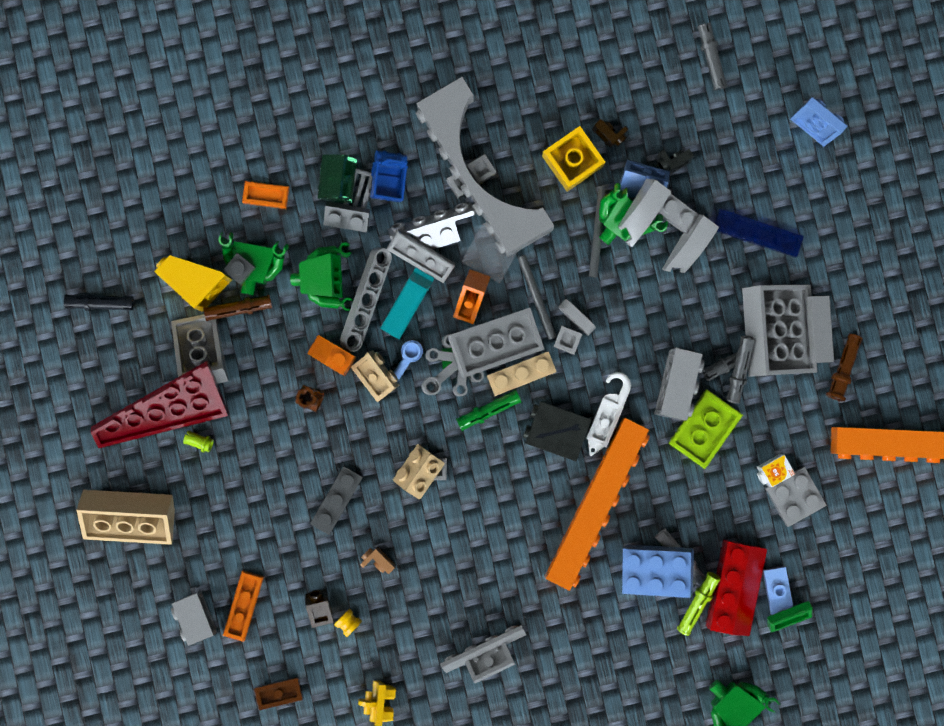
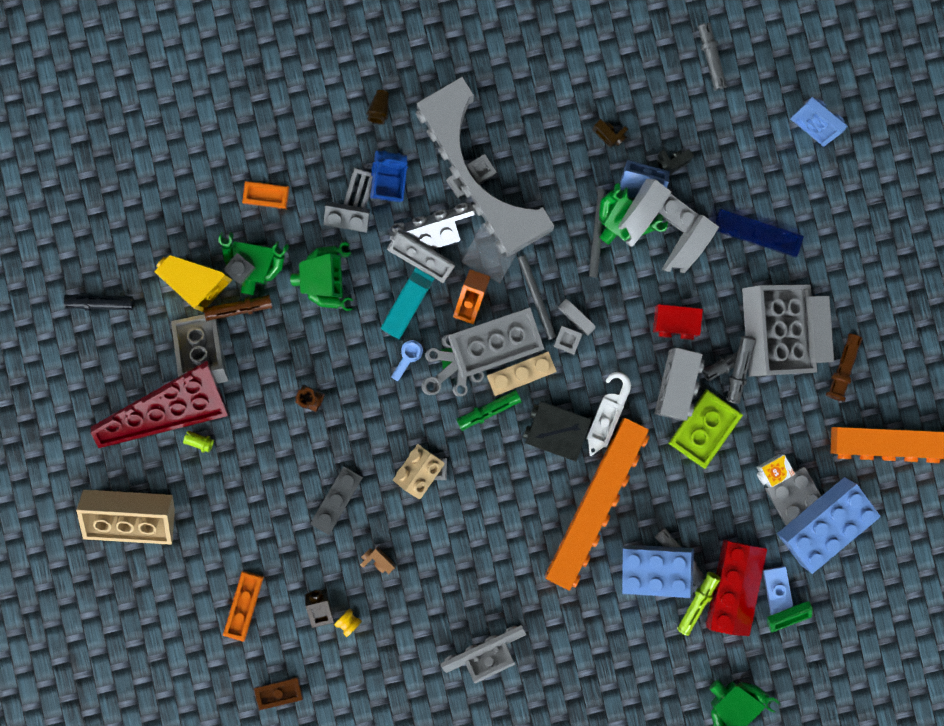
(193, 618): light grey brick -> none
(331, 355): orange slope -> none
(337, 178): clear green brick -> none
(357, 306): light grey beam -> none
(374, 702): yellow hips -> none
(375, 375): tan bracket -> none
(378, 108): none -> dark brown cone
(573, 158): yellow brick -> none
(677, 321): none -> red brick
(828, 525): none -> medium blue brick

